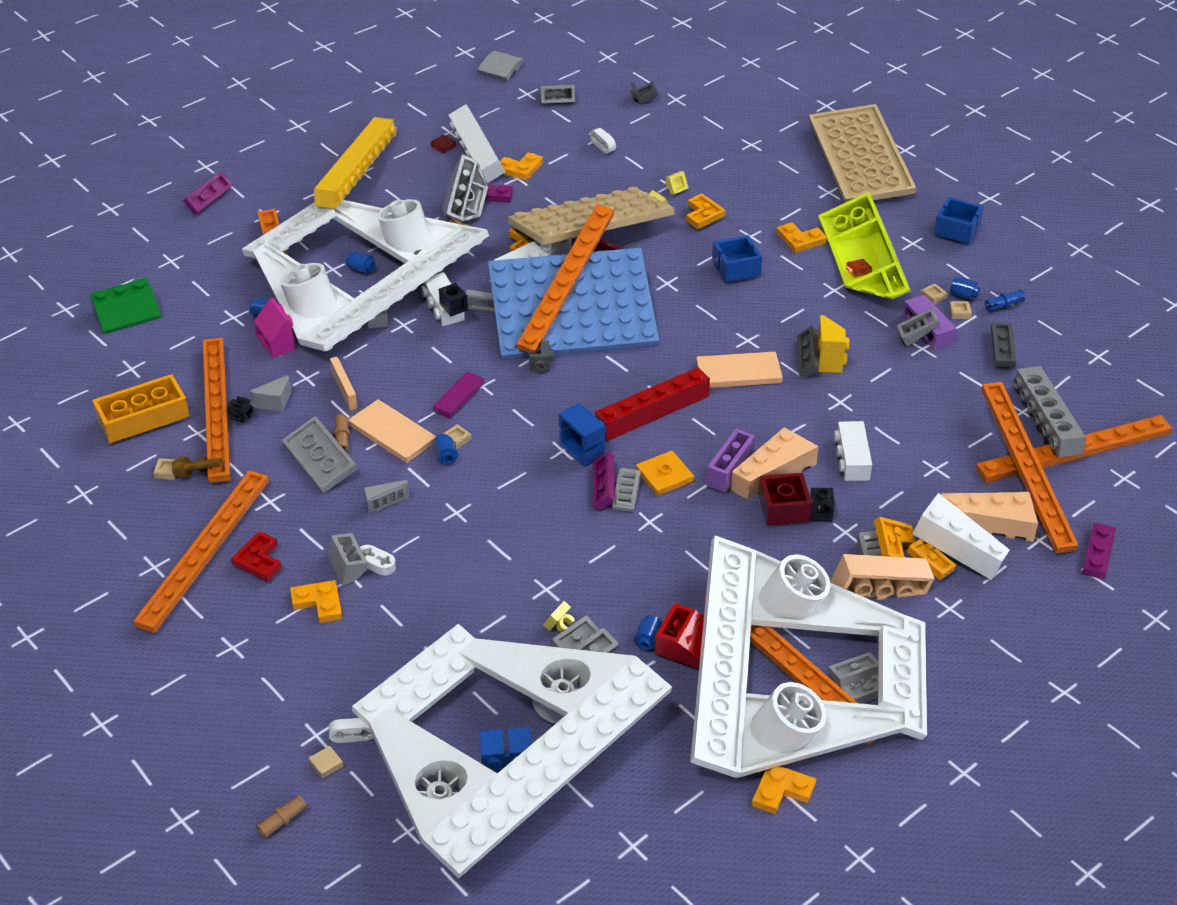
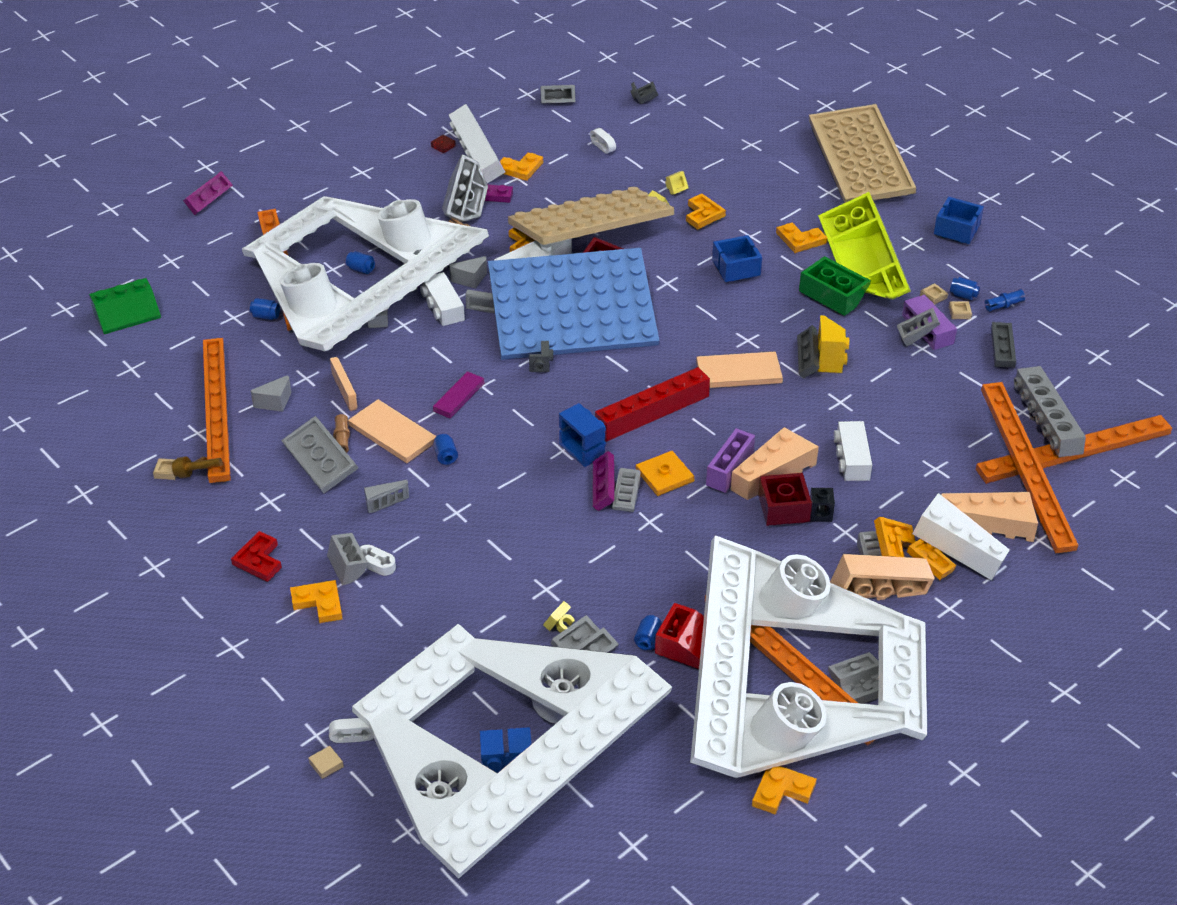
(141, 408): light orange brick -> none
(200, 552): orange plate -> none
(240, 409): black gear -> none
(275, 329): dark pink slope -> none
(281, 816): medium nougat pin -> none
(354, 163): yellow brick -> none
(453, 299): black brick -> none
(459, 435): tan tile -> none
(468, 272): none -> light grey slope
(500, 65): light grey slope -> none
(565, 279): orange plate -> none
(833, 285): none -> green slope
(858, 267): clear red tile -> none
(1099, 551): magenta plate -> none

